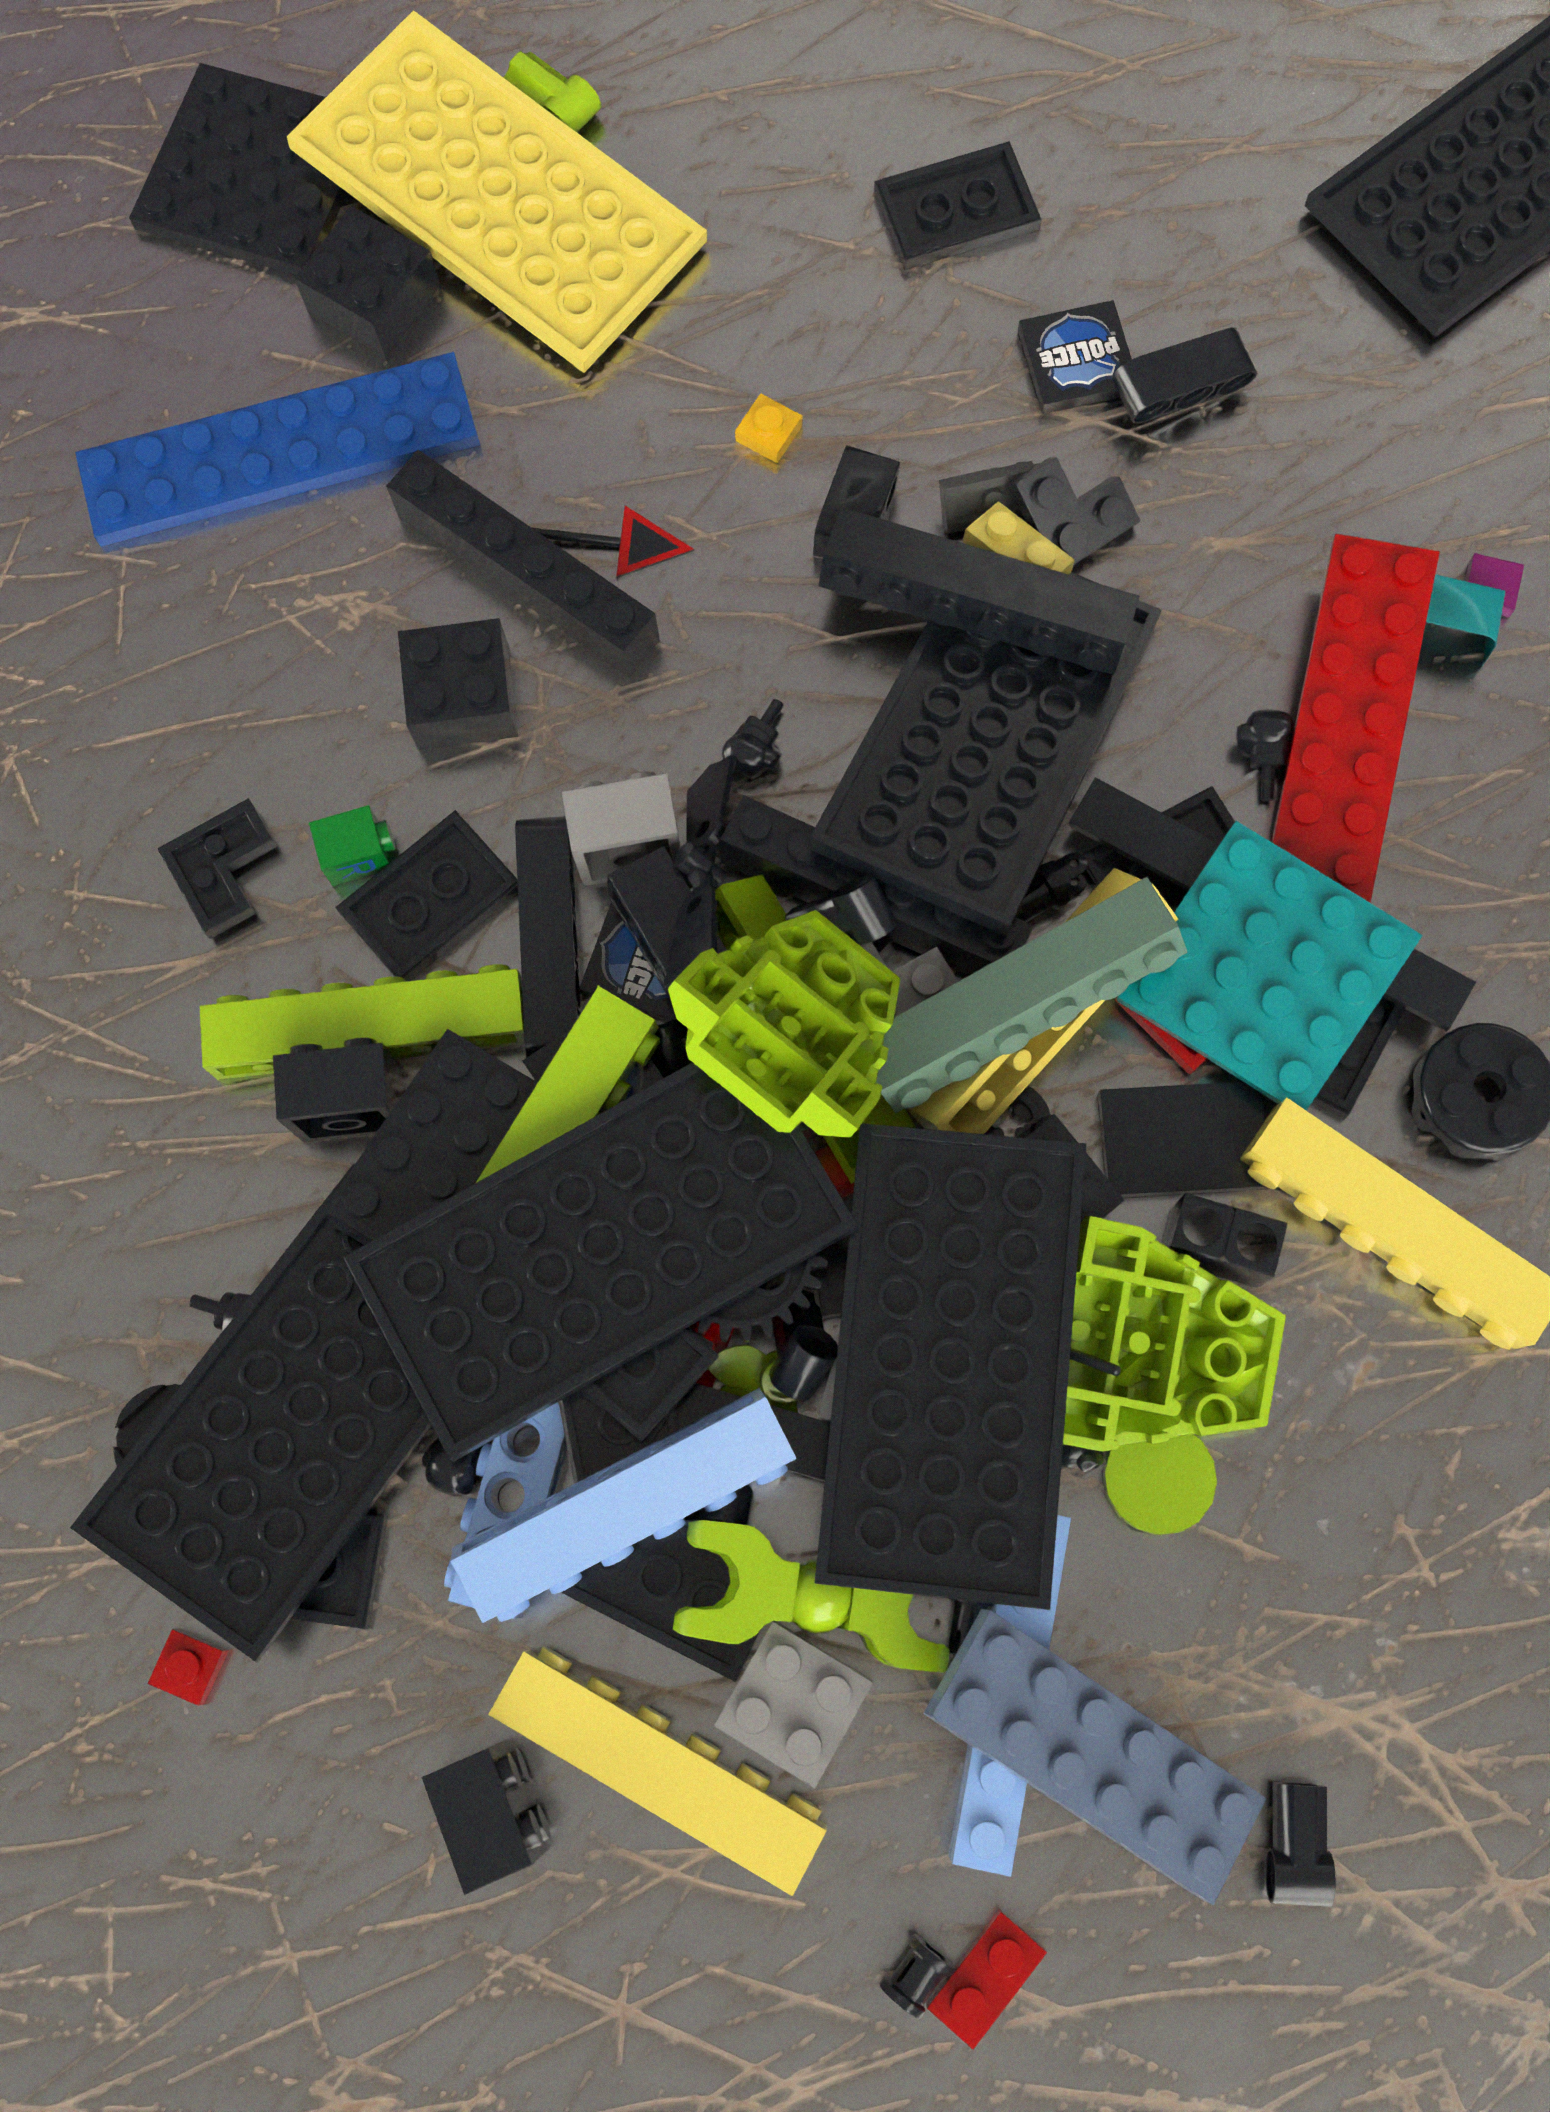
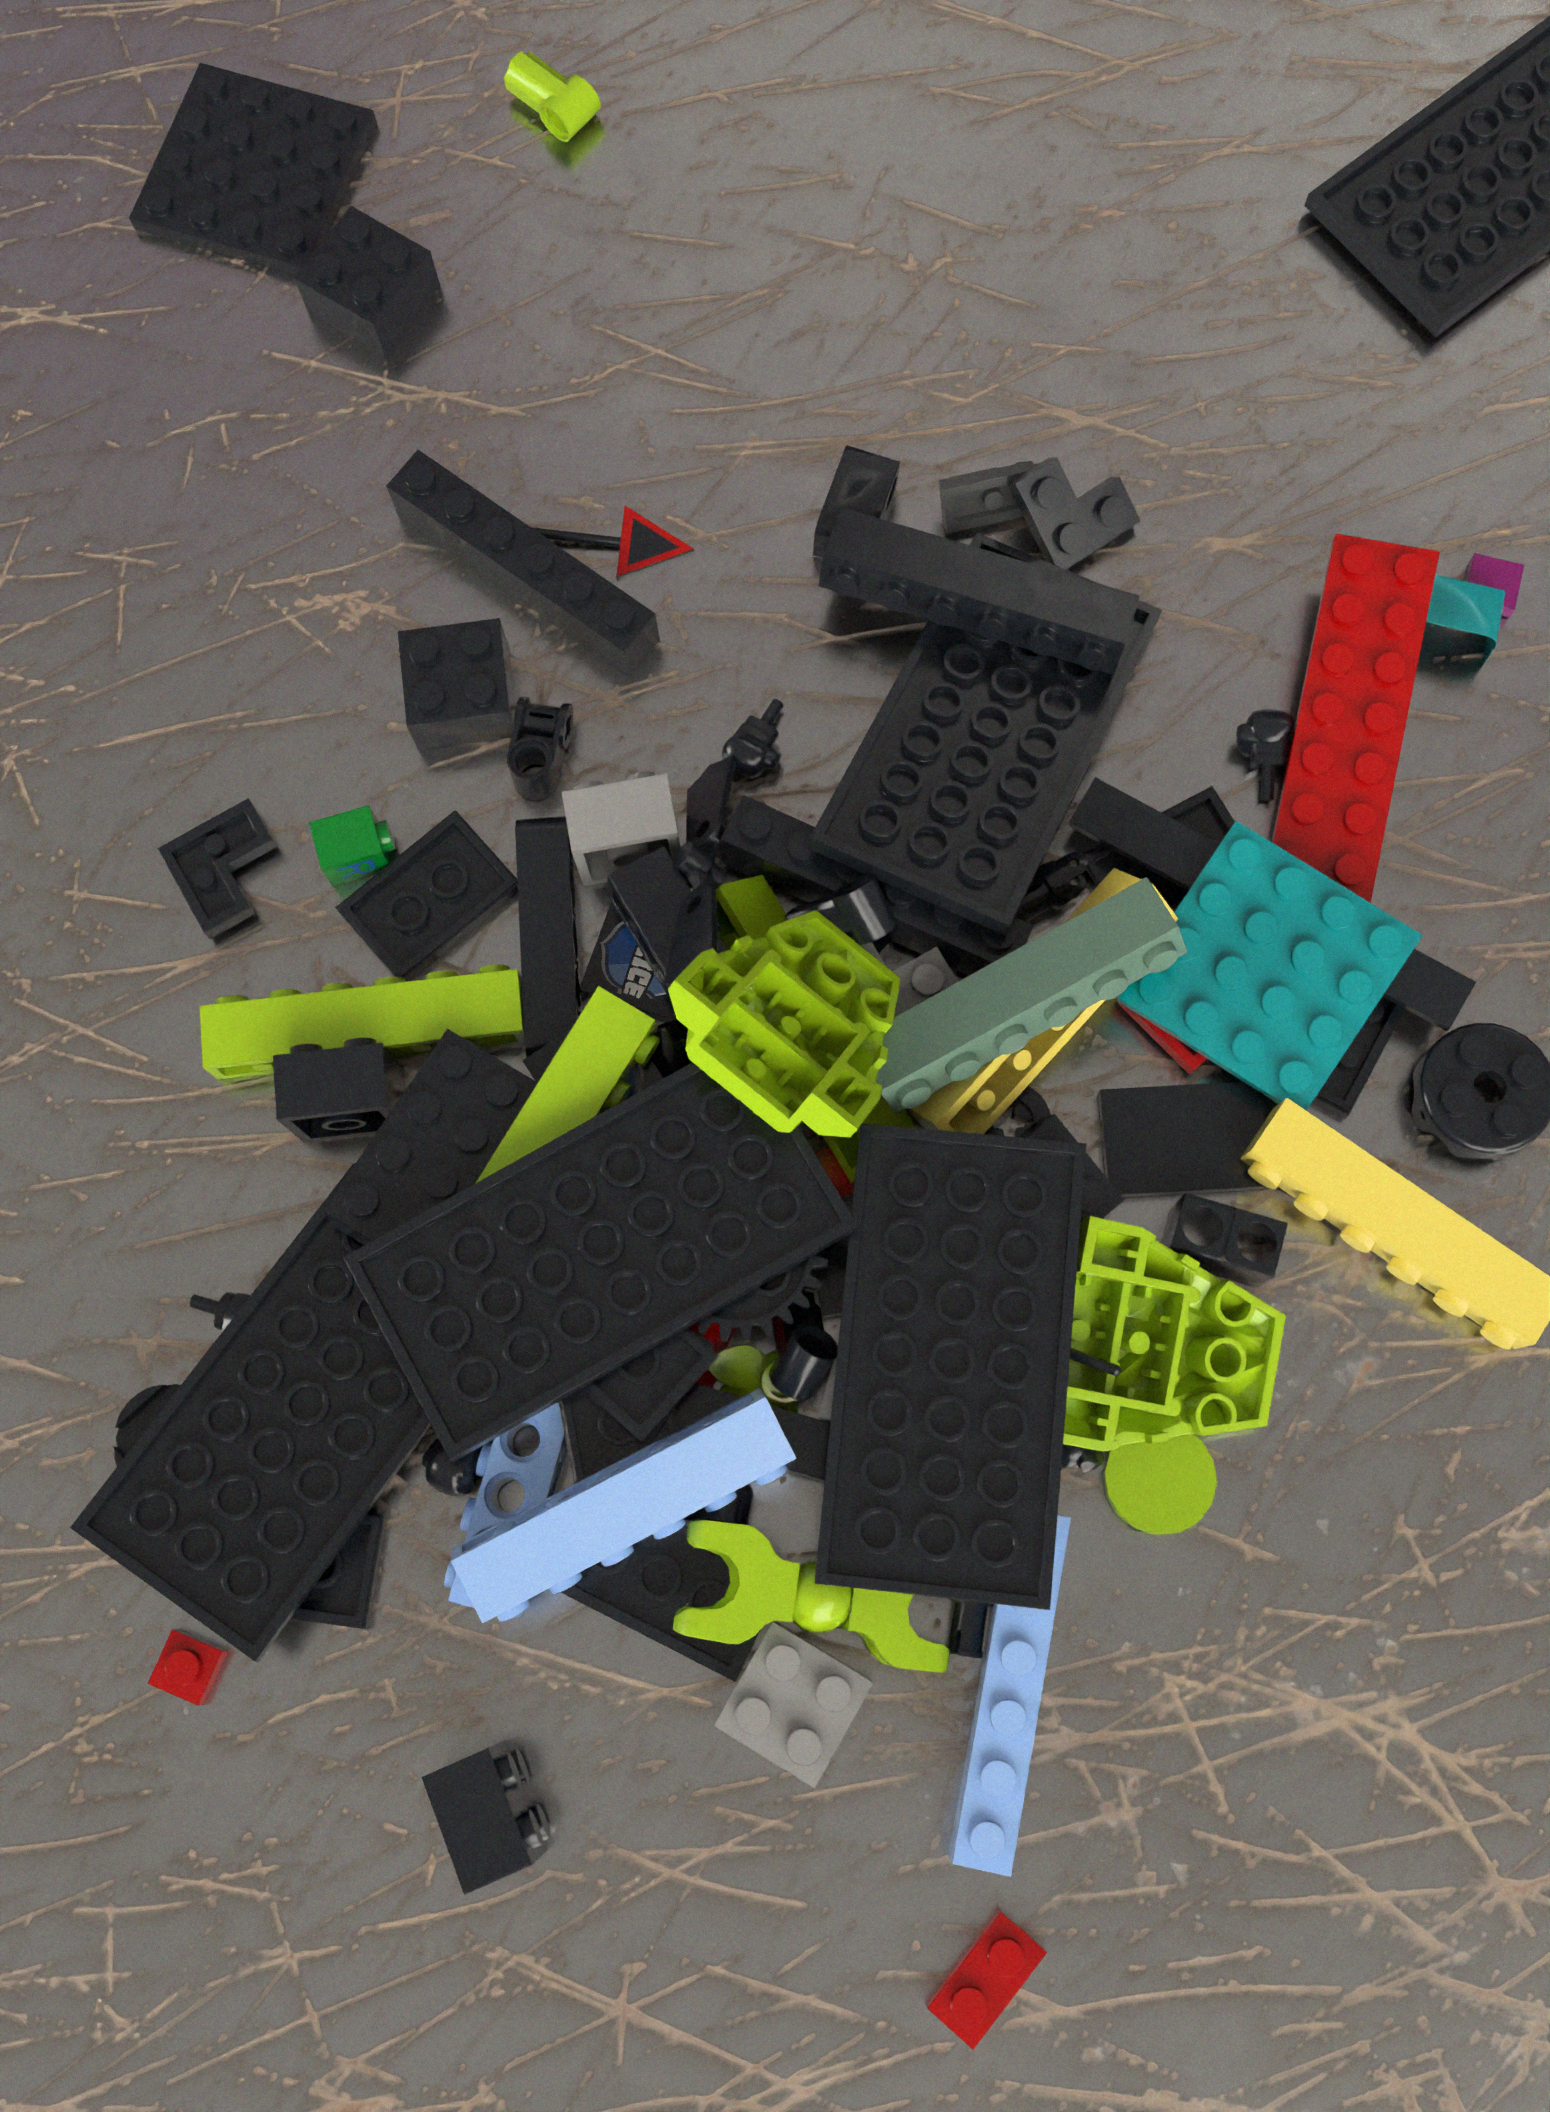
(275, 449): blue plate -> none
(498, 190): light yellow plate -> none
(538, 738): none -> black piece
(660, 1770): light yellow brick -> none
(768, 428): yellow plate -> none
(917, 1976): black bush -> none
(957, 205): black tile -> none
(1009, 535): light yellow plate -> none
(1074, 355): tile -> none
(1095, 1755): sand blue plate -> none
(1184, 375): black beam -> none
(1298, 1863): black piece -> none

